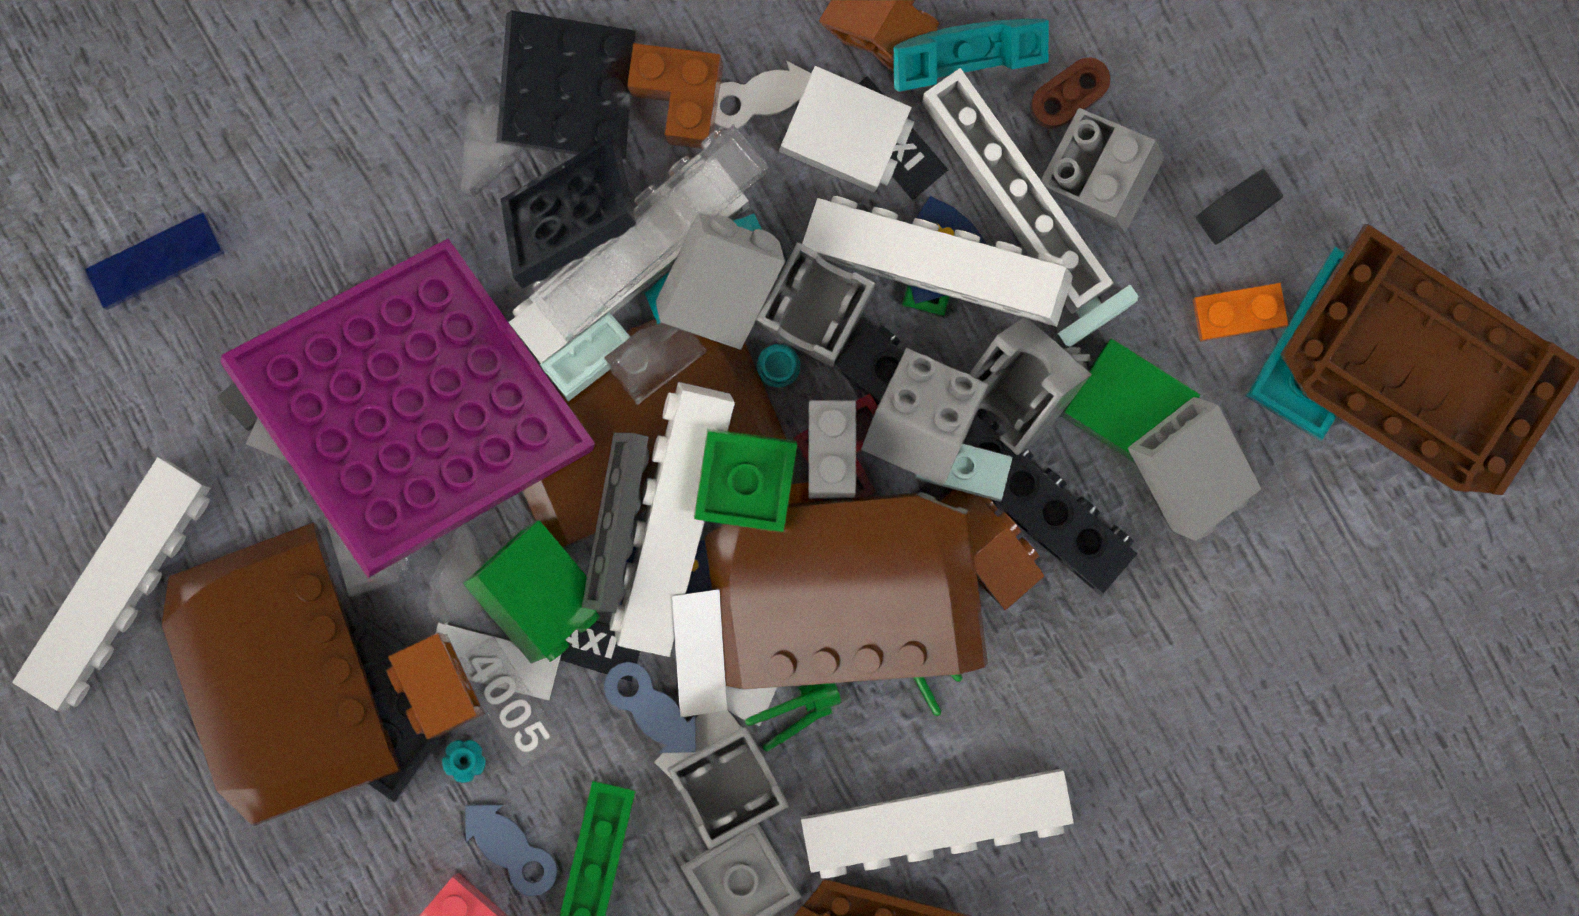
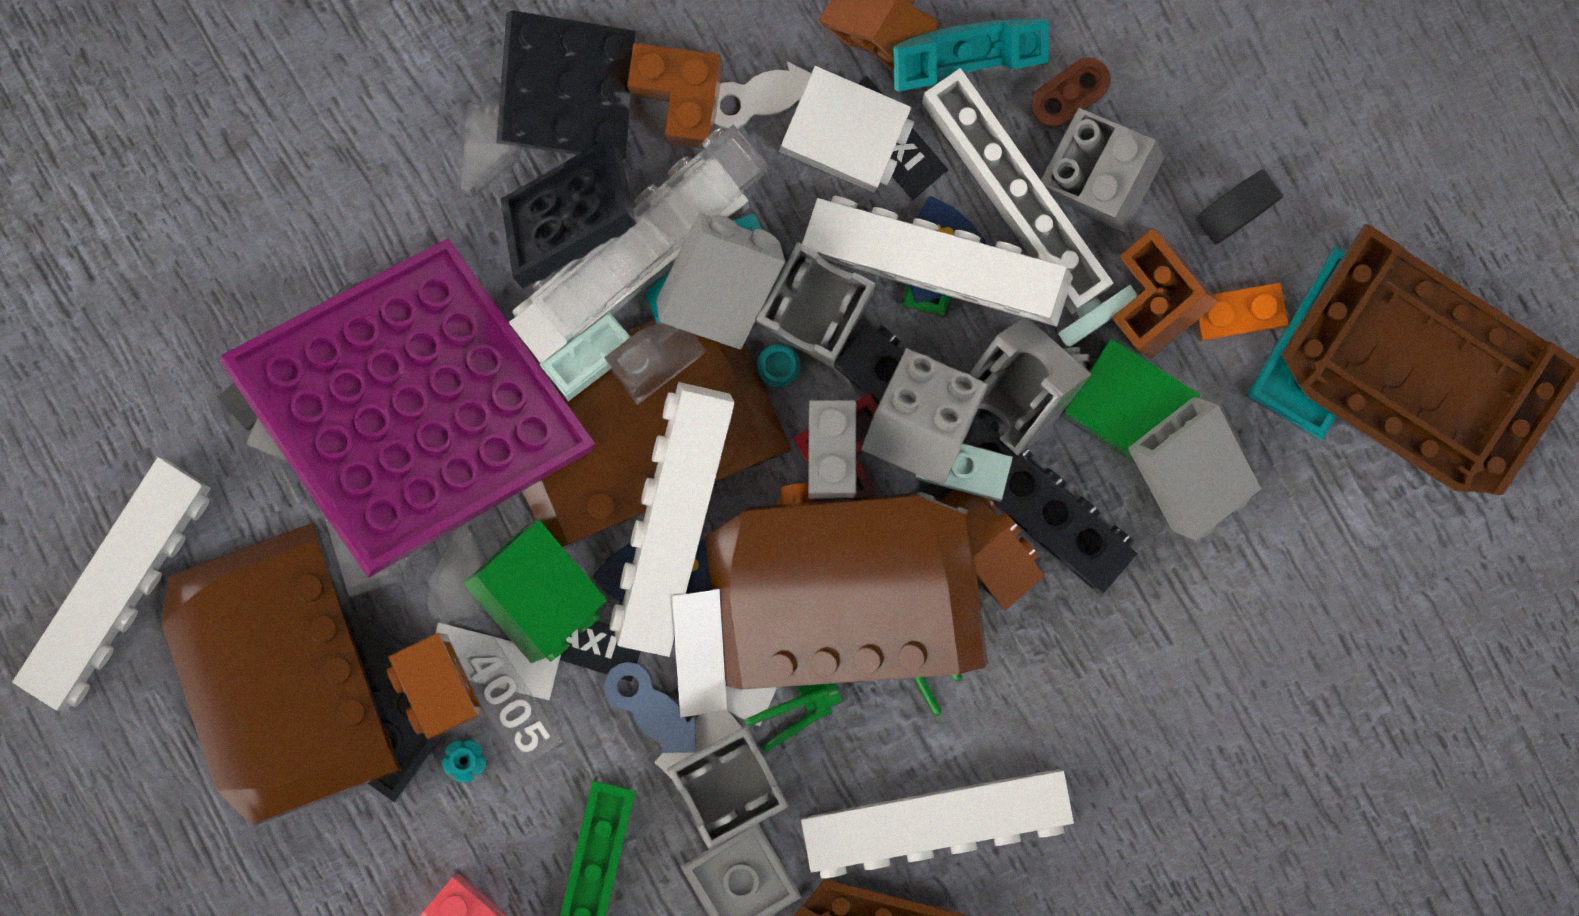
(154, 261): clear blue plate -> none
(508, 847): sand blue brick -> none
(615, 520): dark grey plate -> none
(745, 480): green plate -> none
(1171, 297): none -> dark orange brick

